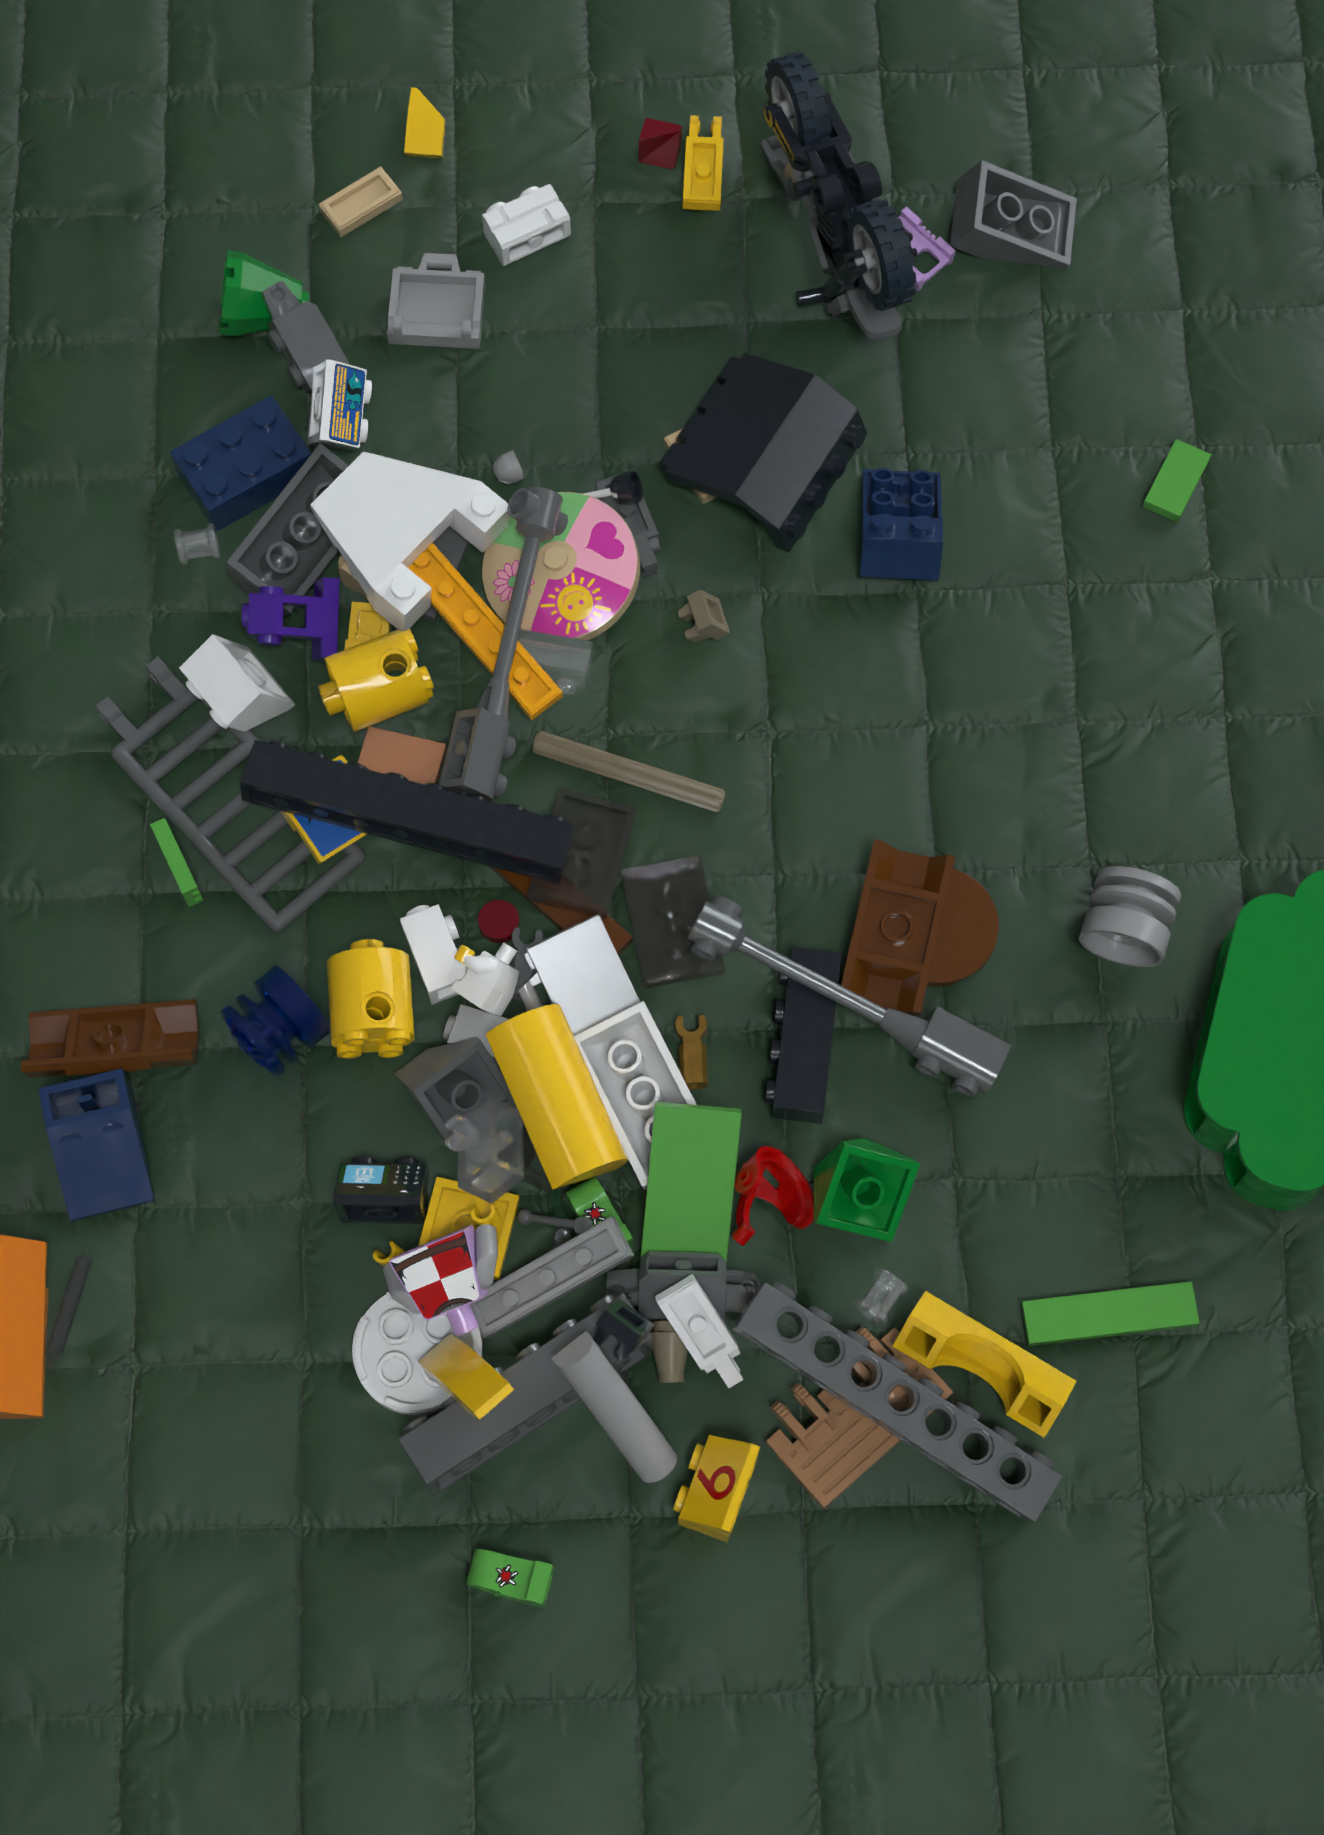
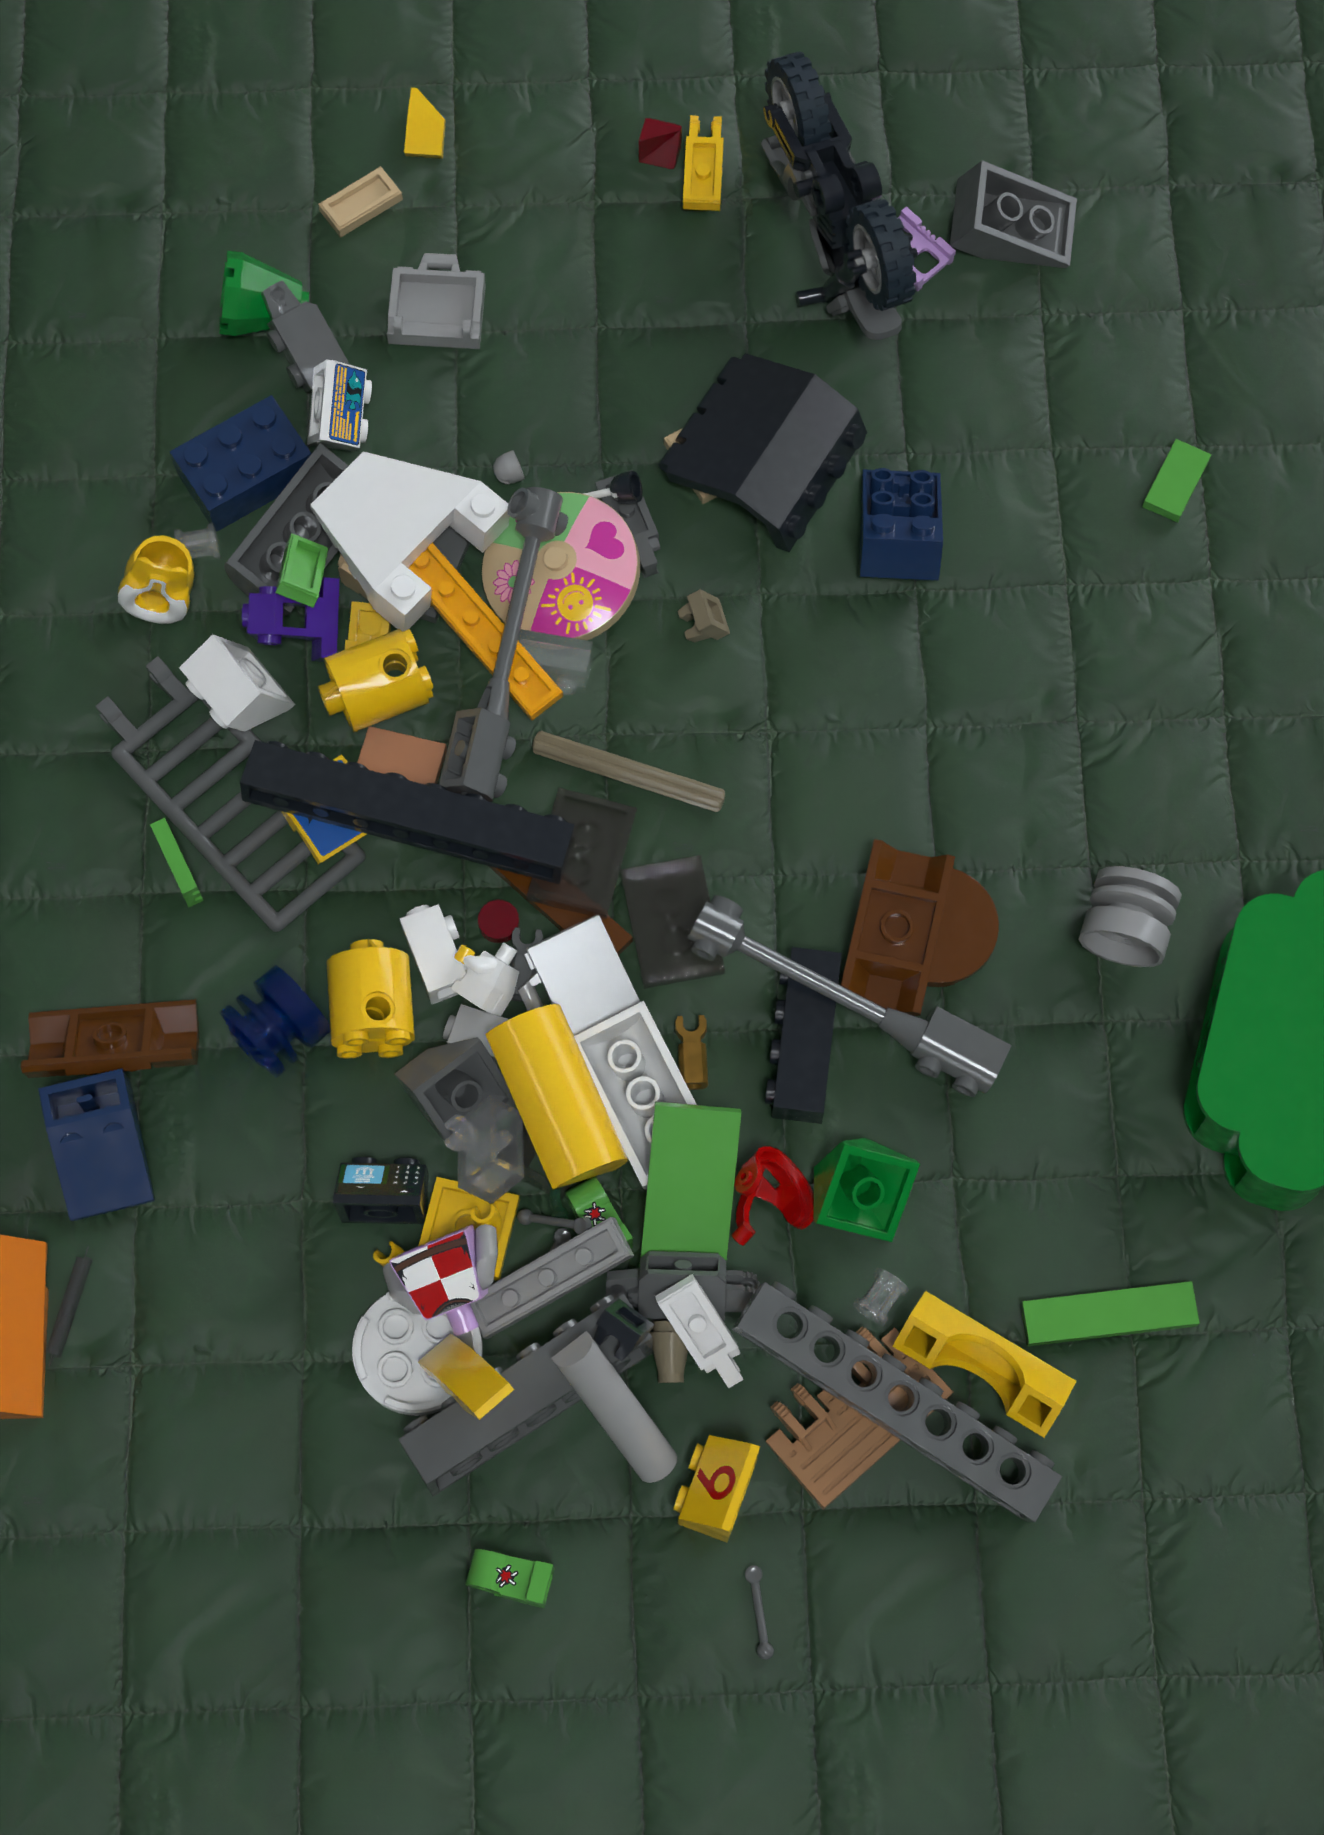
(157, 581): none -> yellow piece
(302, 570): none -> bright green tile
(526, 224): white brick -> none
(753, 1576): none -> dark grey hinge

